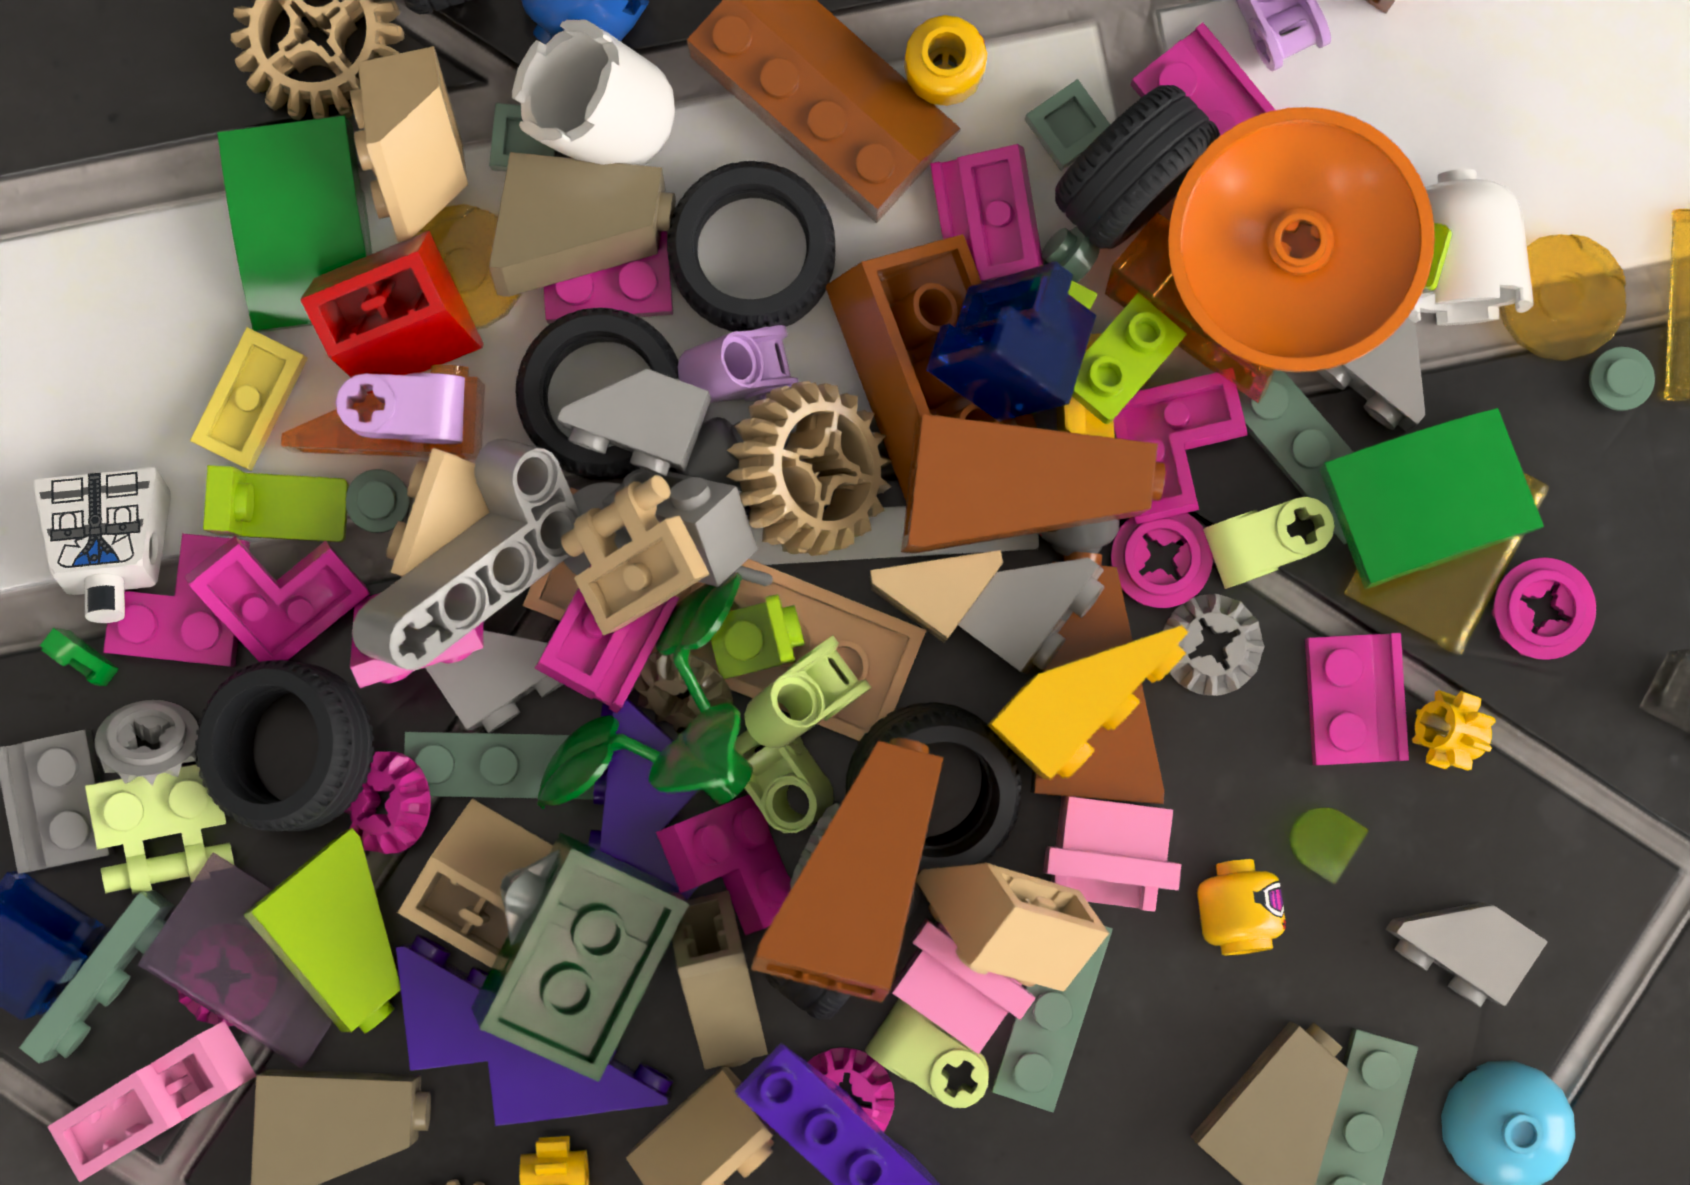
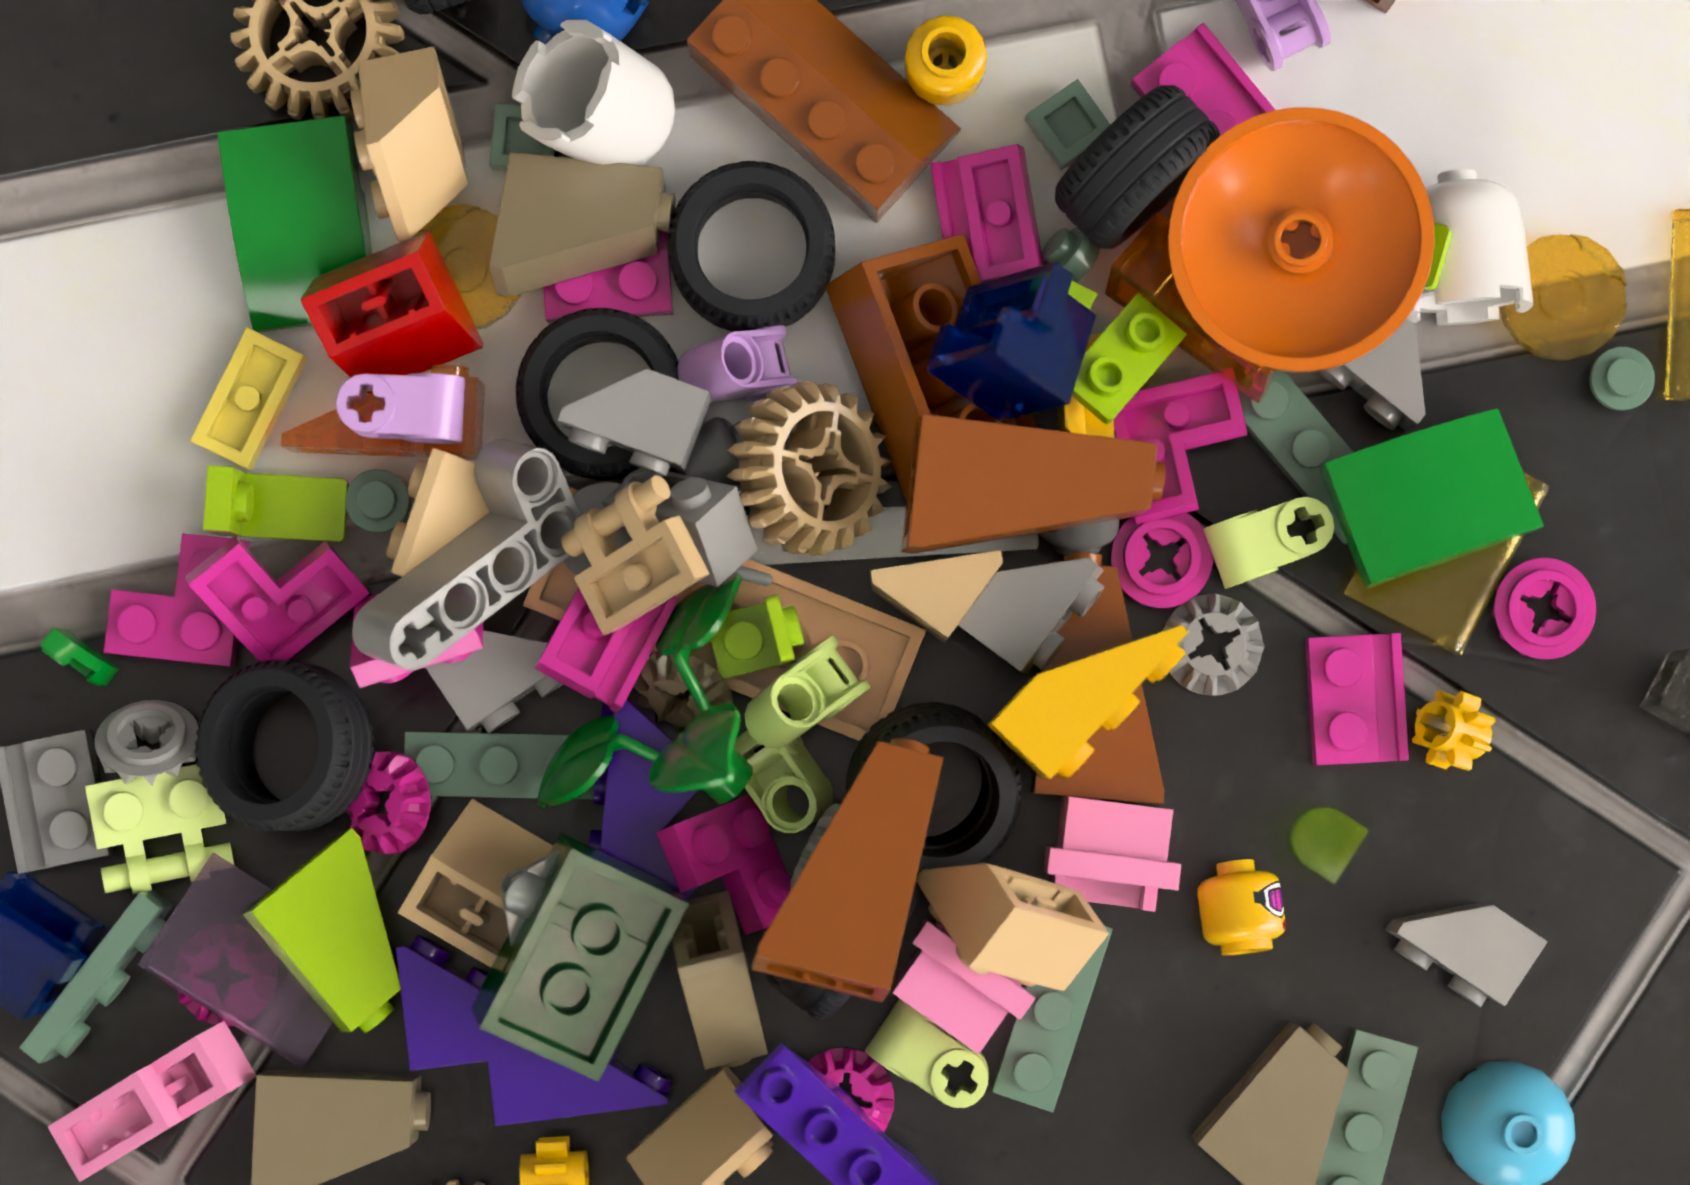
(104, 534): white torso -> none

